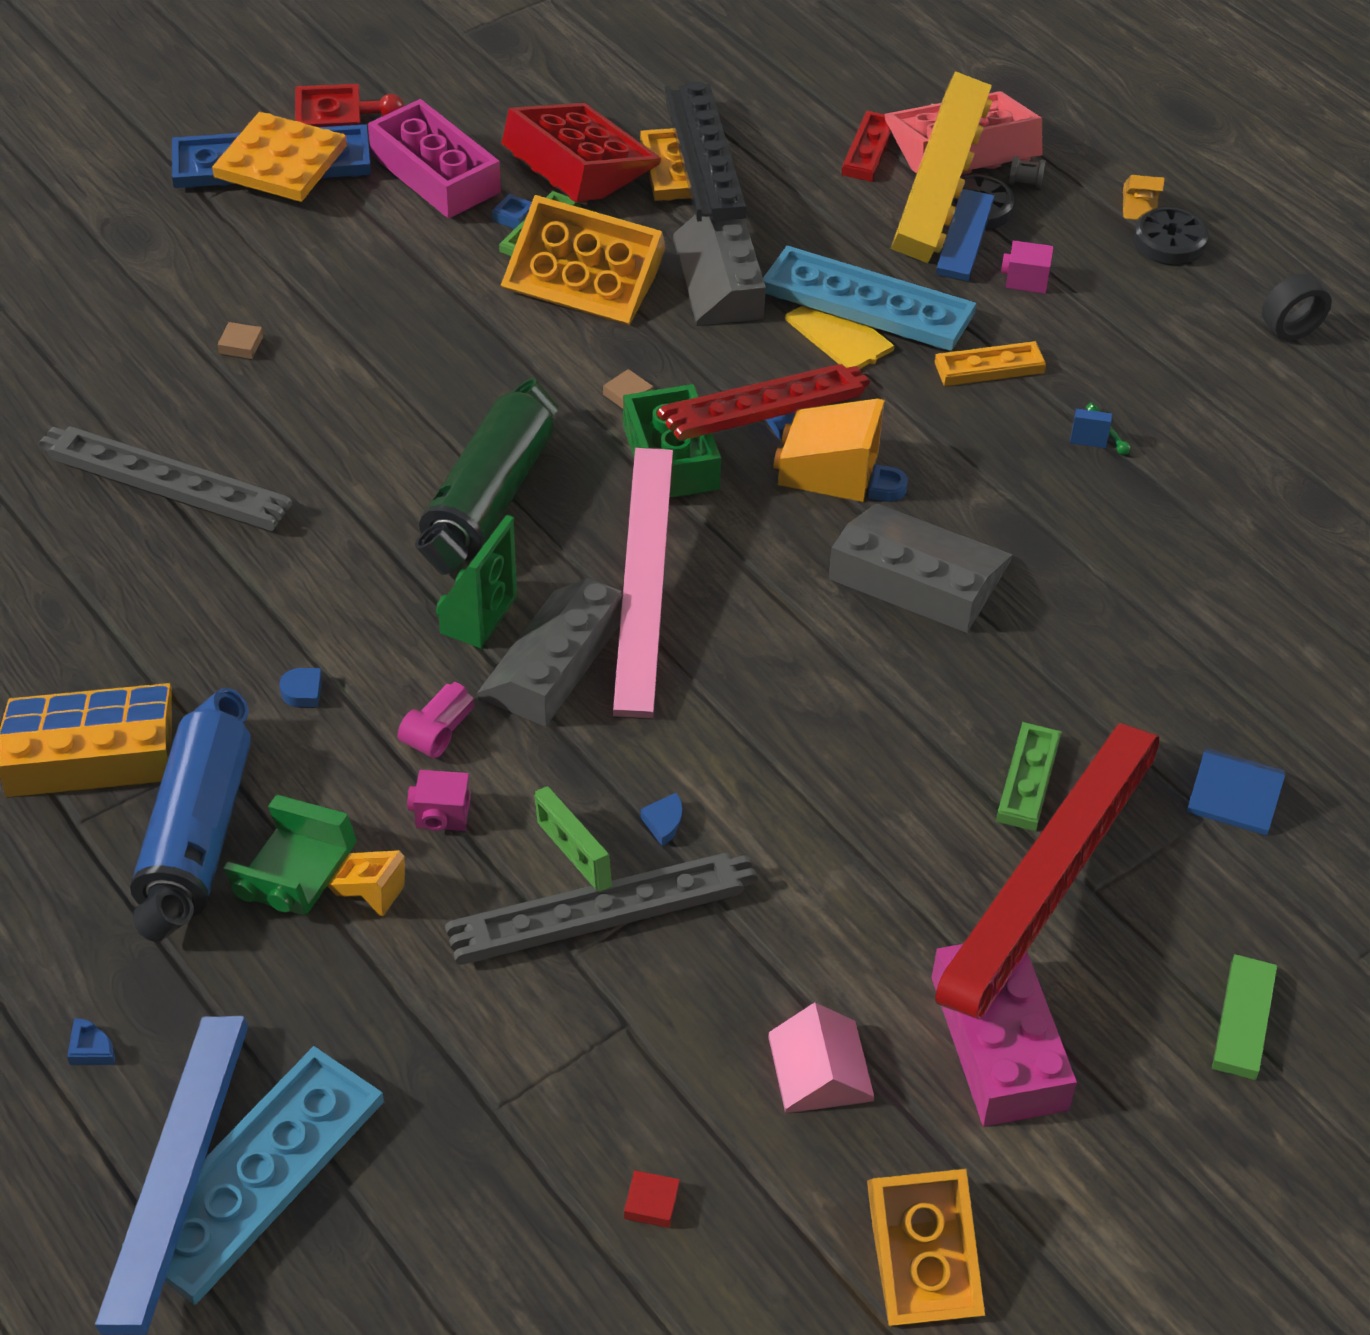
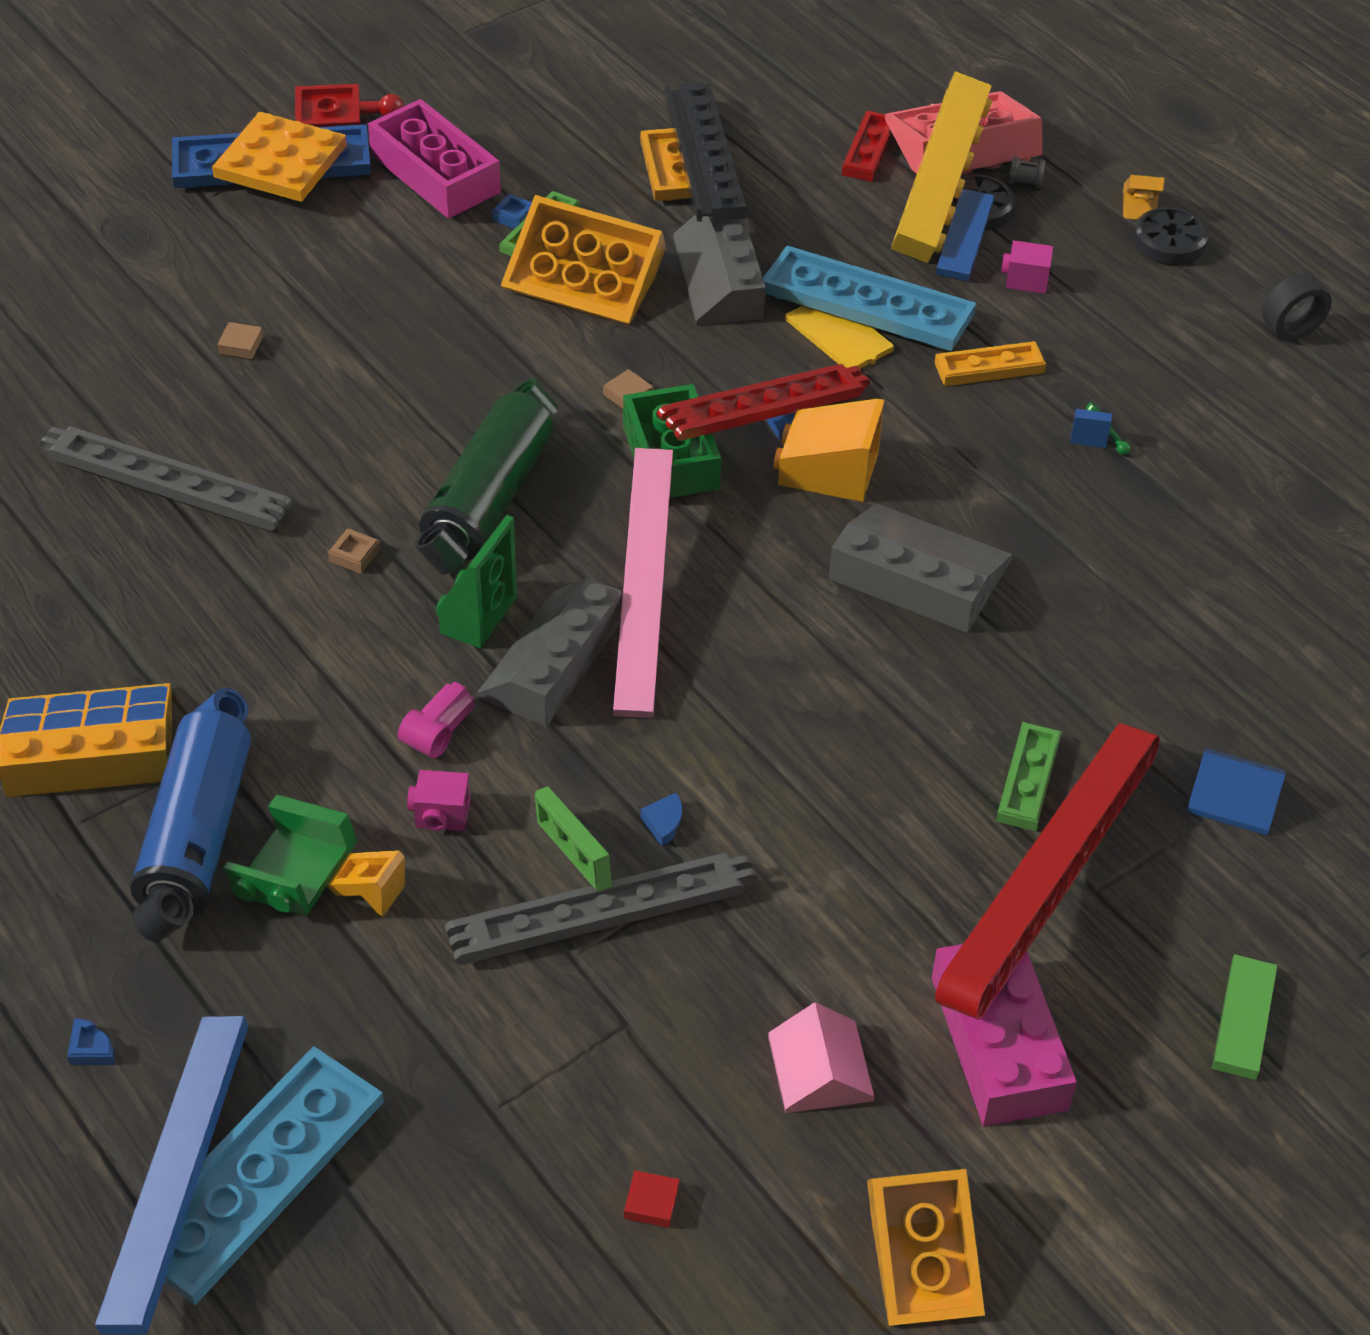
(301, 687): blue tile -> none
(354, 550): none -> medium nougat tile
(576, 149): red slope -> none
(887, 484): blue tile -> none

